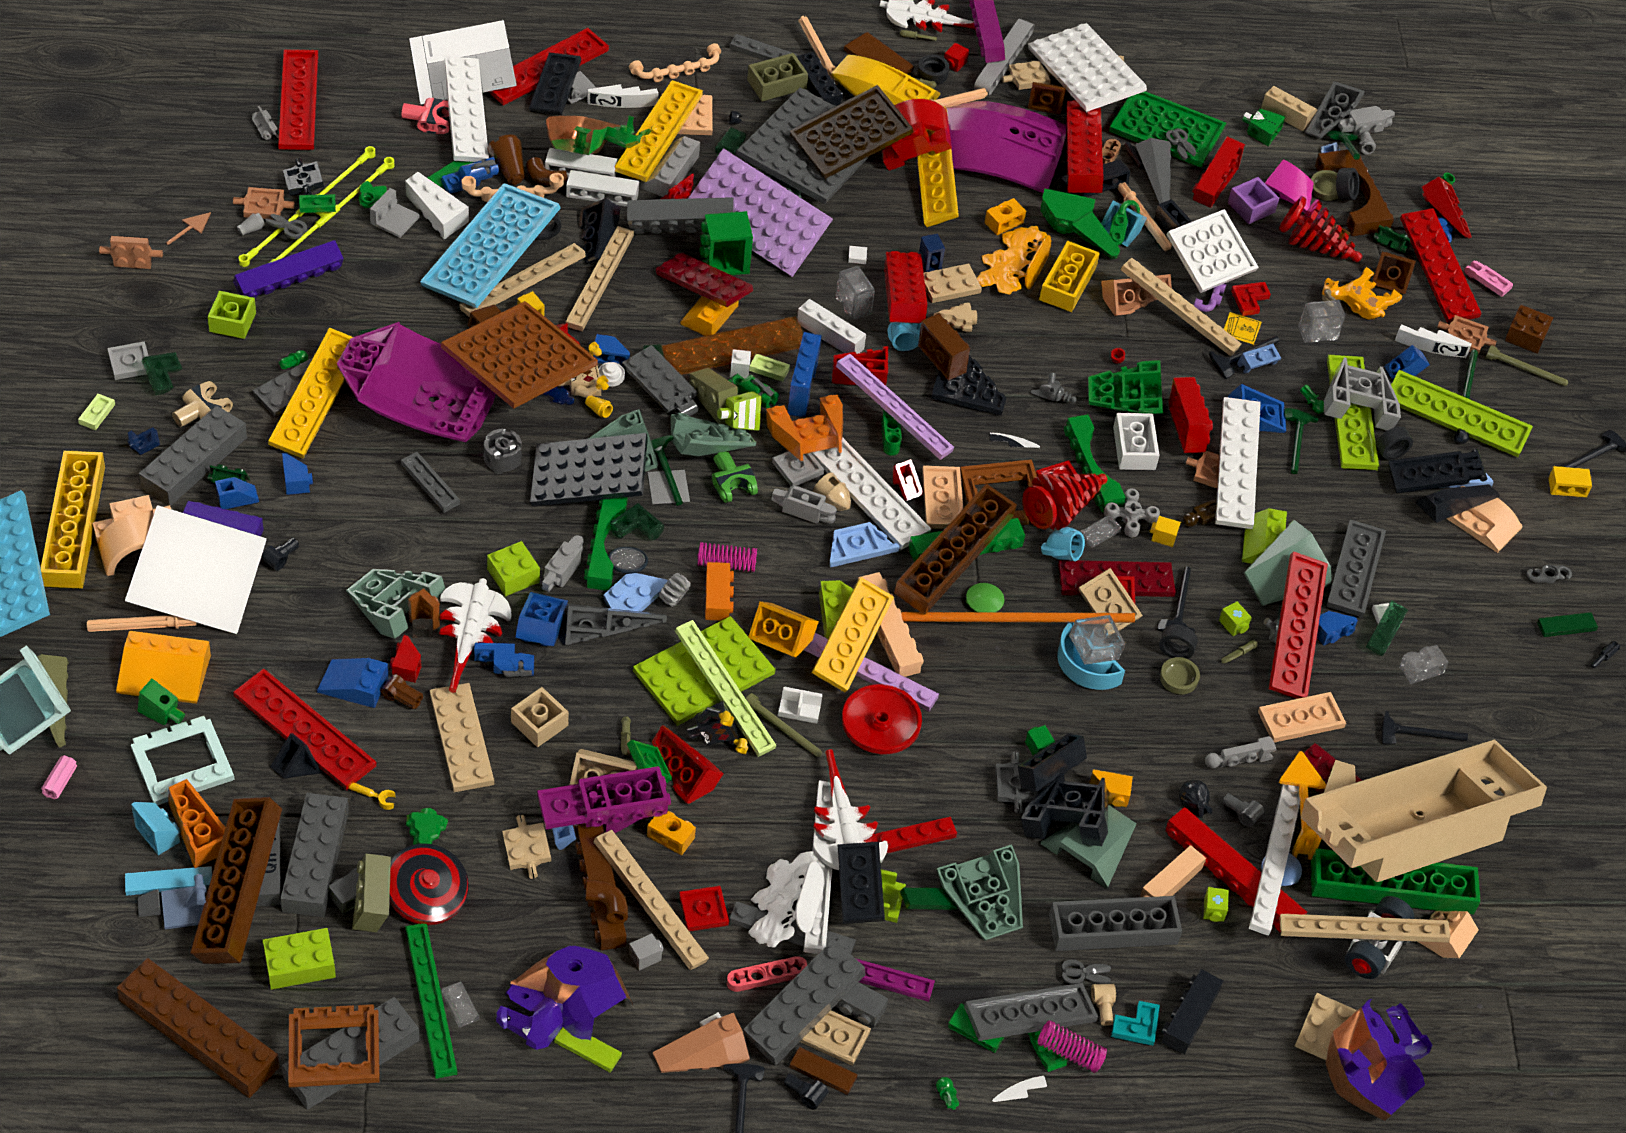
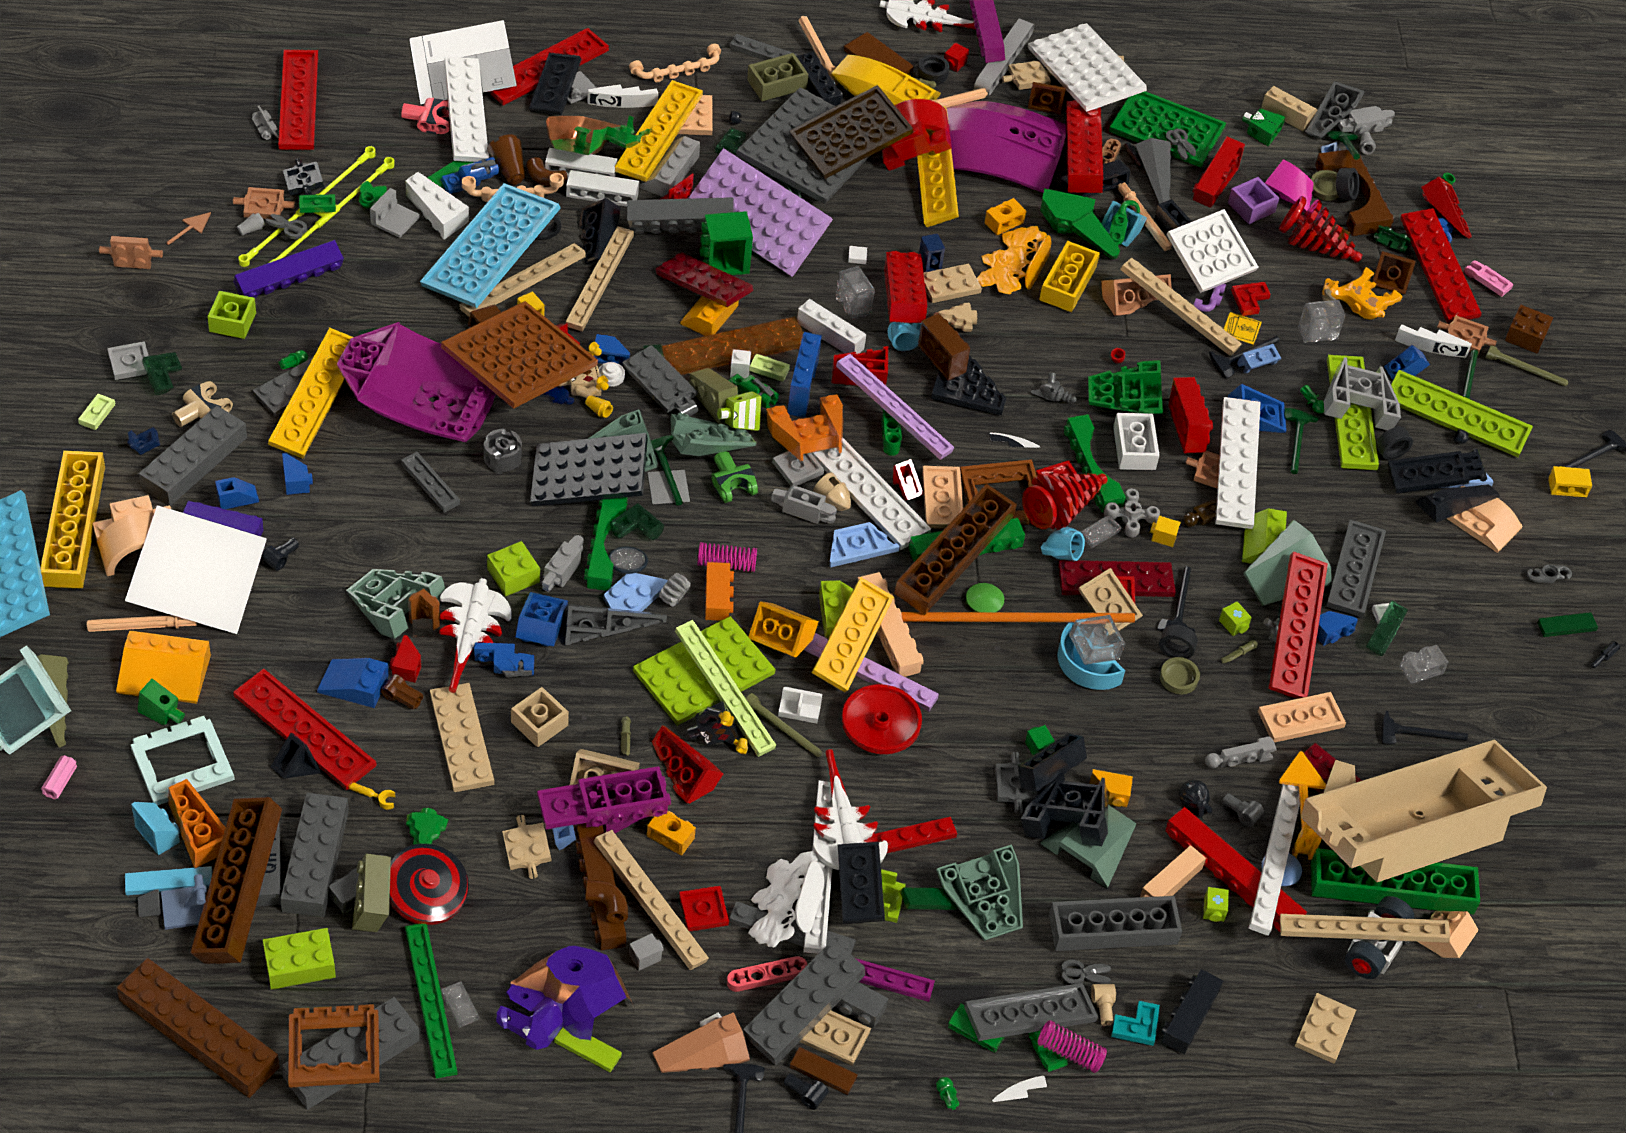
(222, 472): dark green hinge -> none
(648, 757): green tile -> none
(912, 34): olive piece -> none
(1371, 1067): dark purple piece -> none

